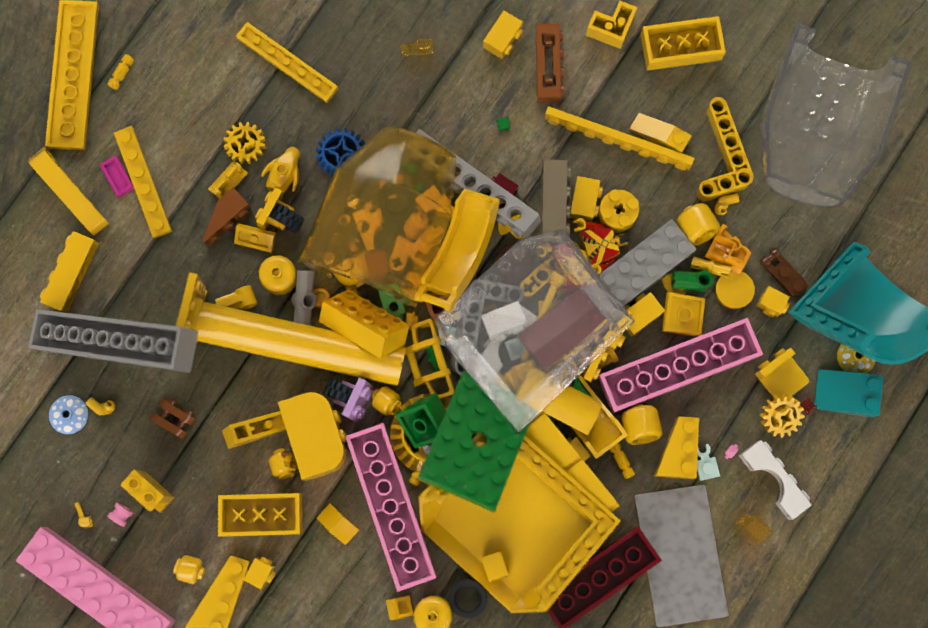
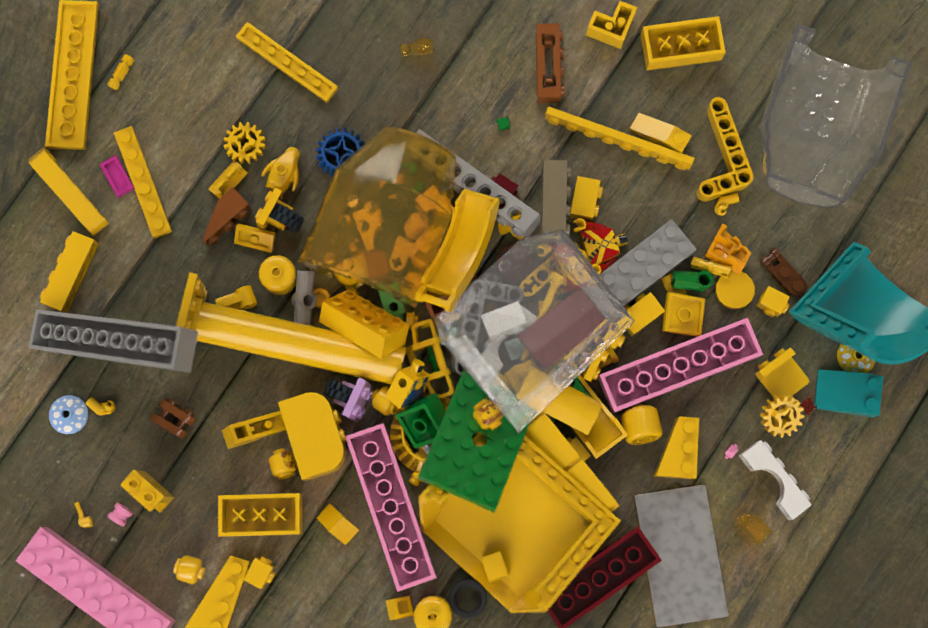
(408, 385): none -> yellow torso
(487, 414): none -> yellow head
(503, 34): yellow brick -> none
(618, 200): yellow brick -> none
(622, 461): yellow axle -> none
(698, 223): yellow head -> none
(706, 466): light aqua plate -> none

